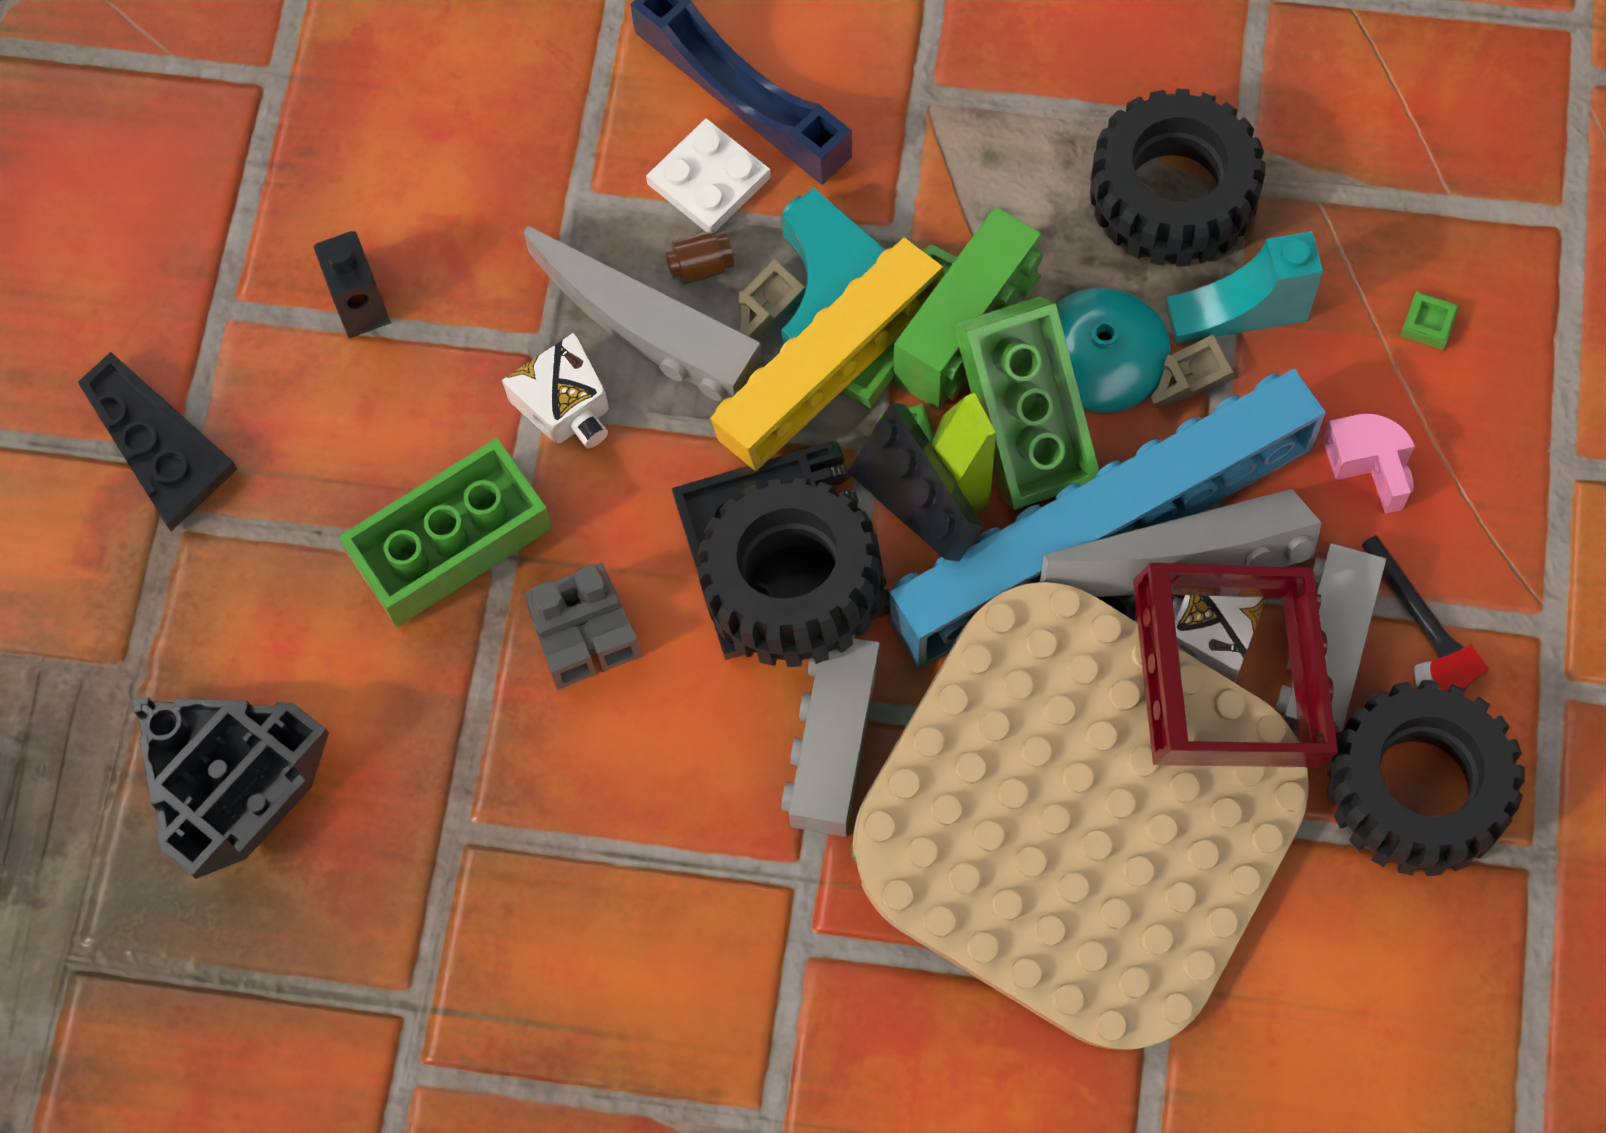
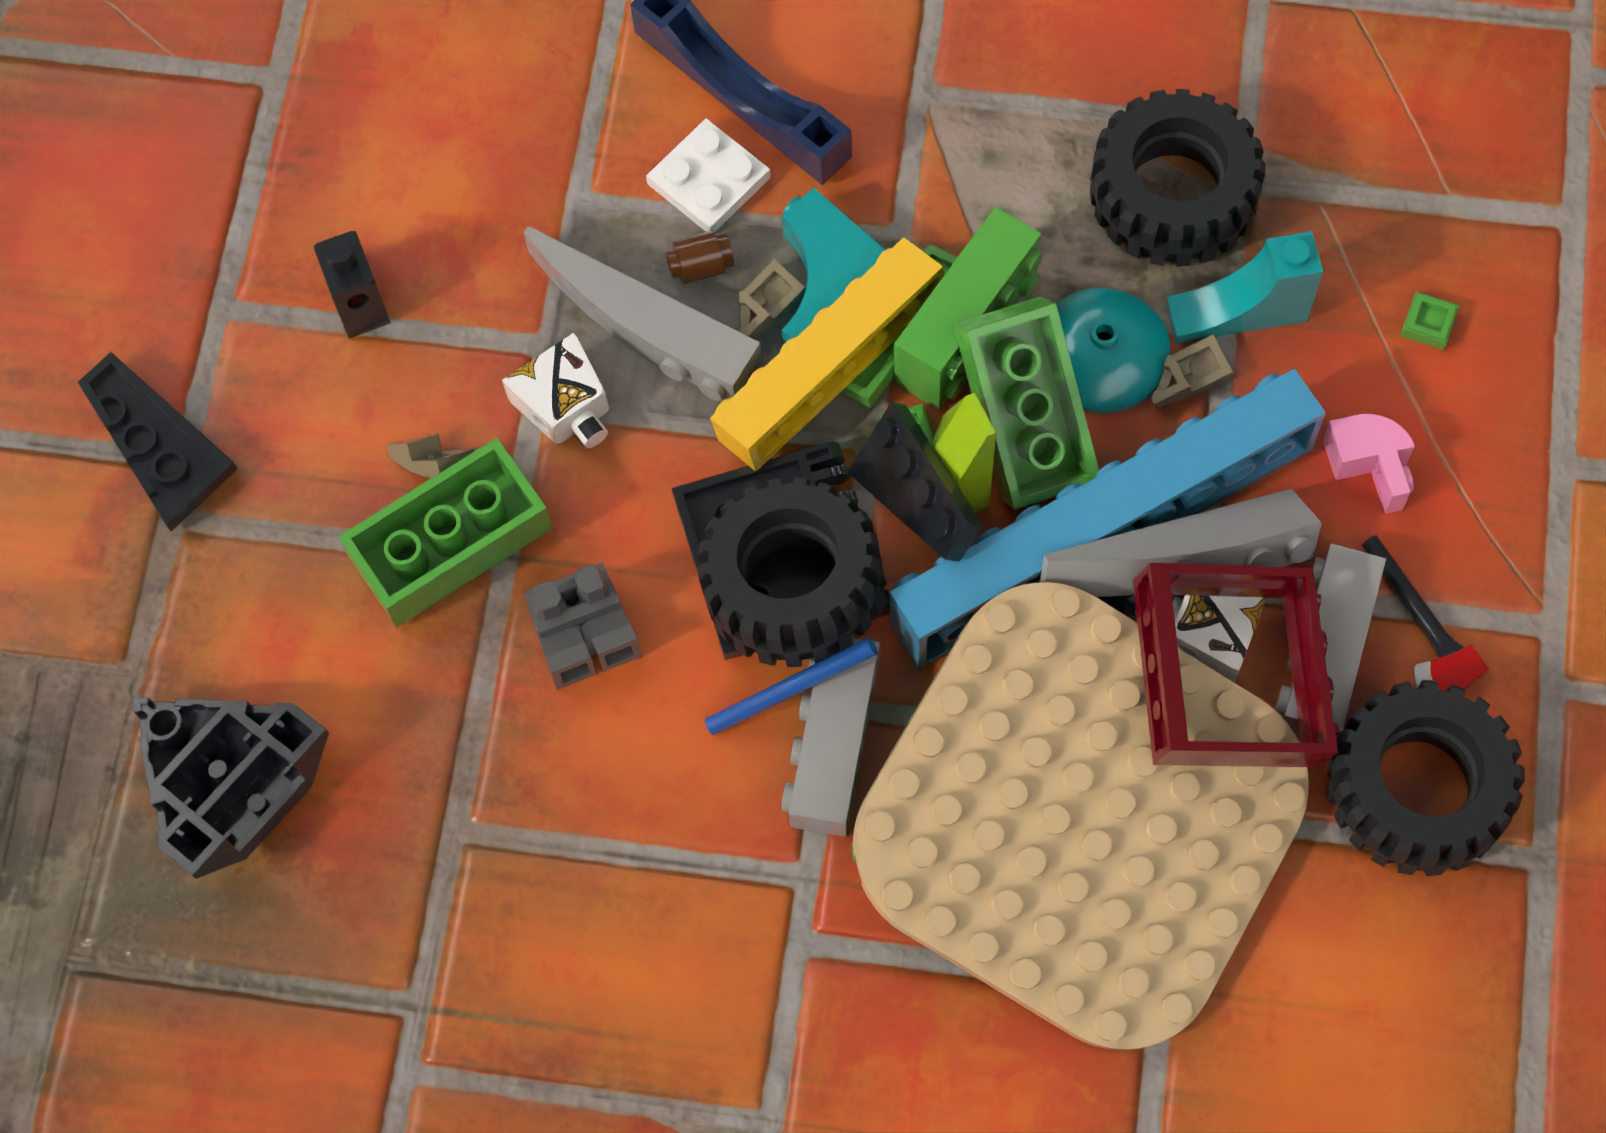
(425, 455): none -> dark tan slope
(791, 686): none -> blue bar

